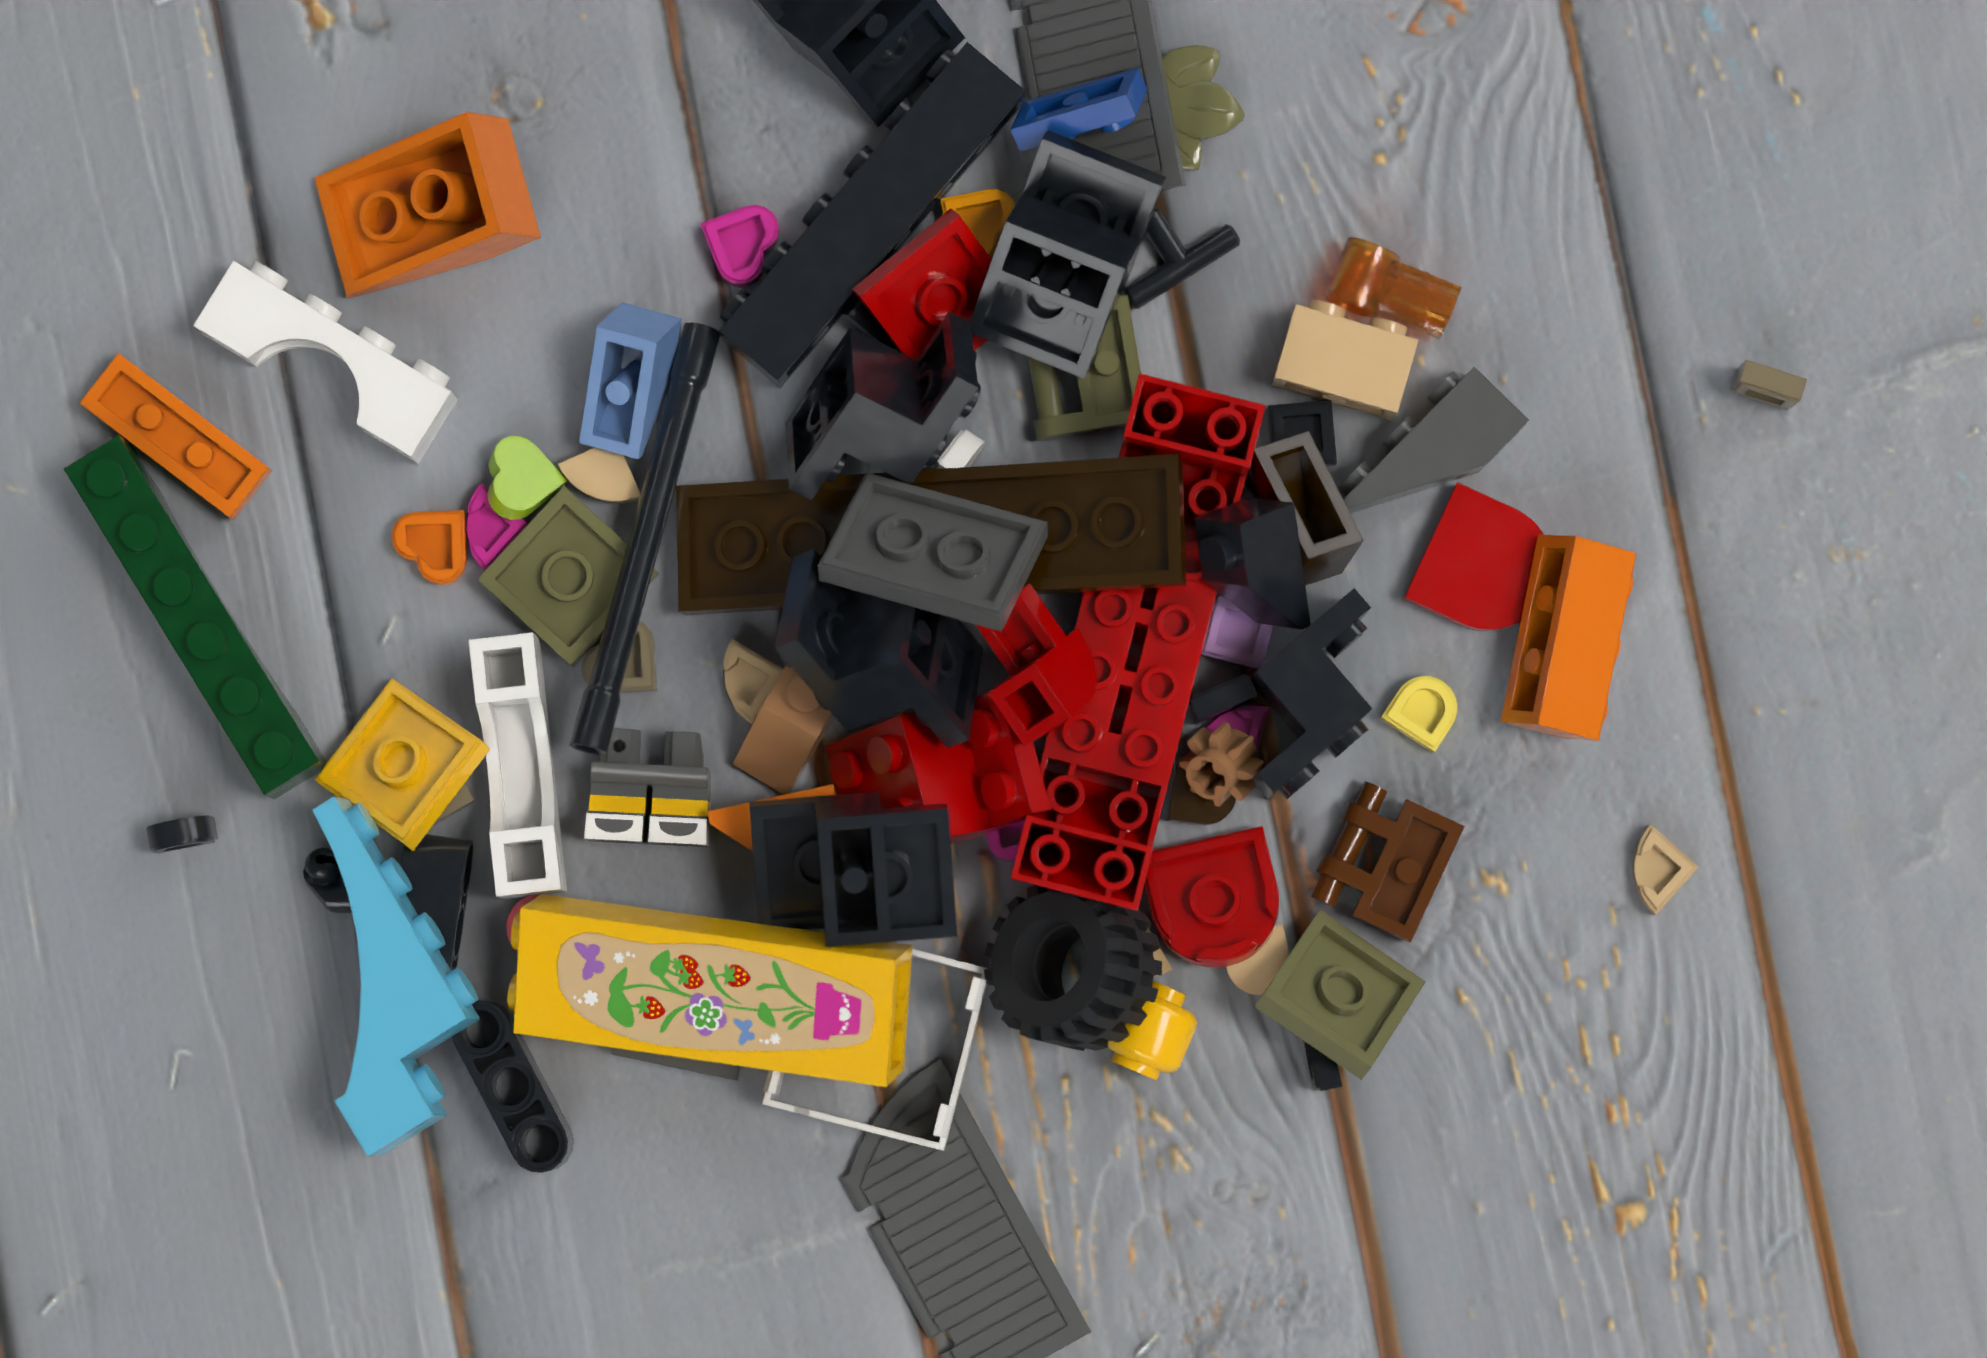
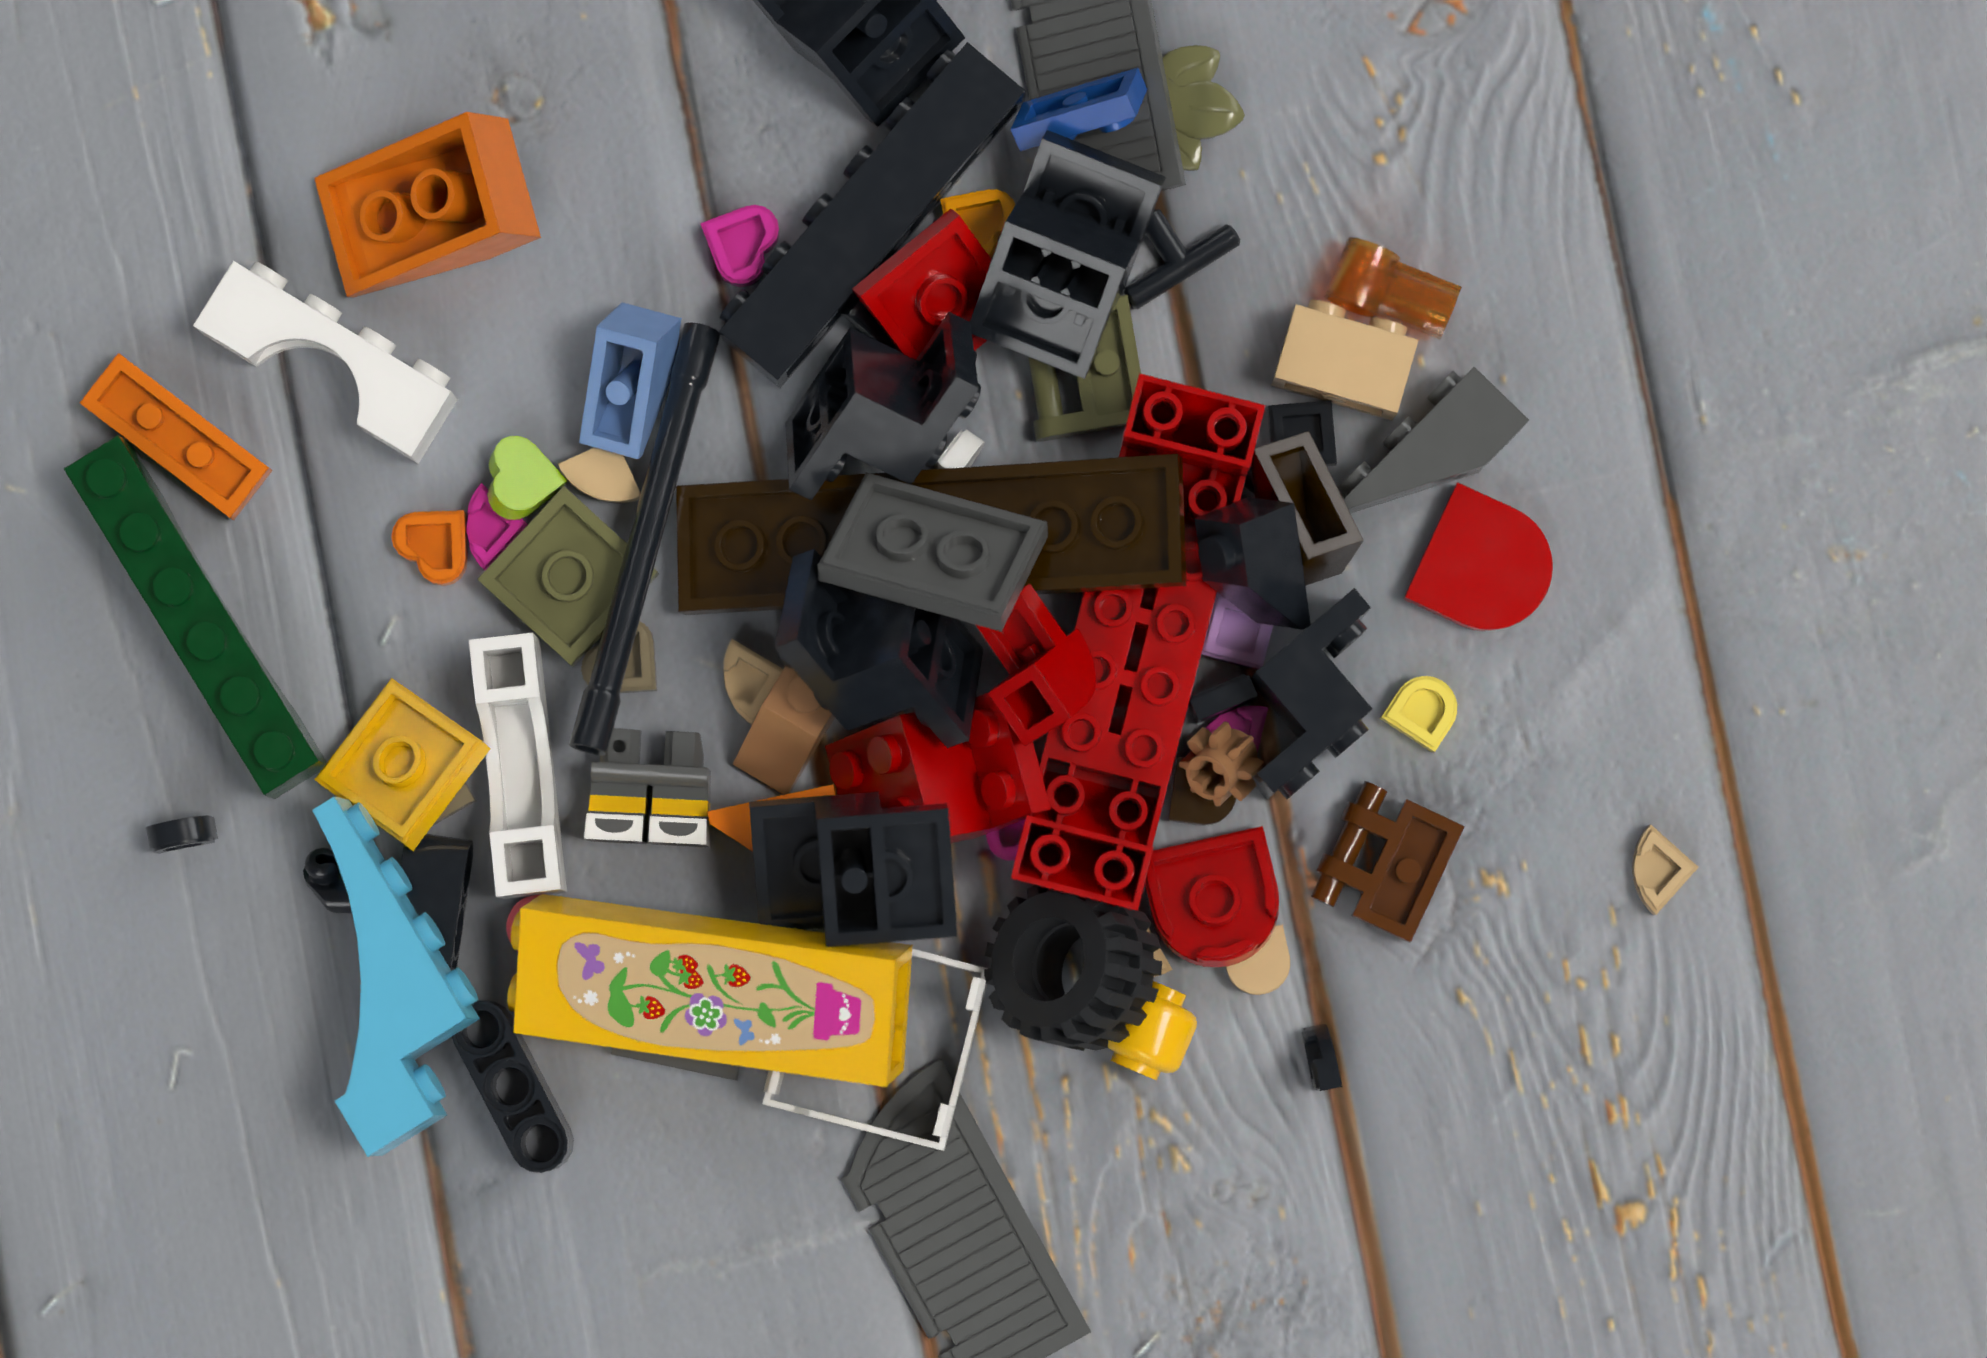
(1340, 994): olive plate -> none
(1568, 637): orange brick -> none
(1768, 385): dark tan tile -> none

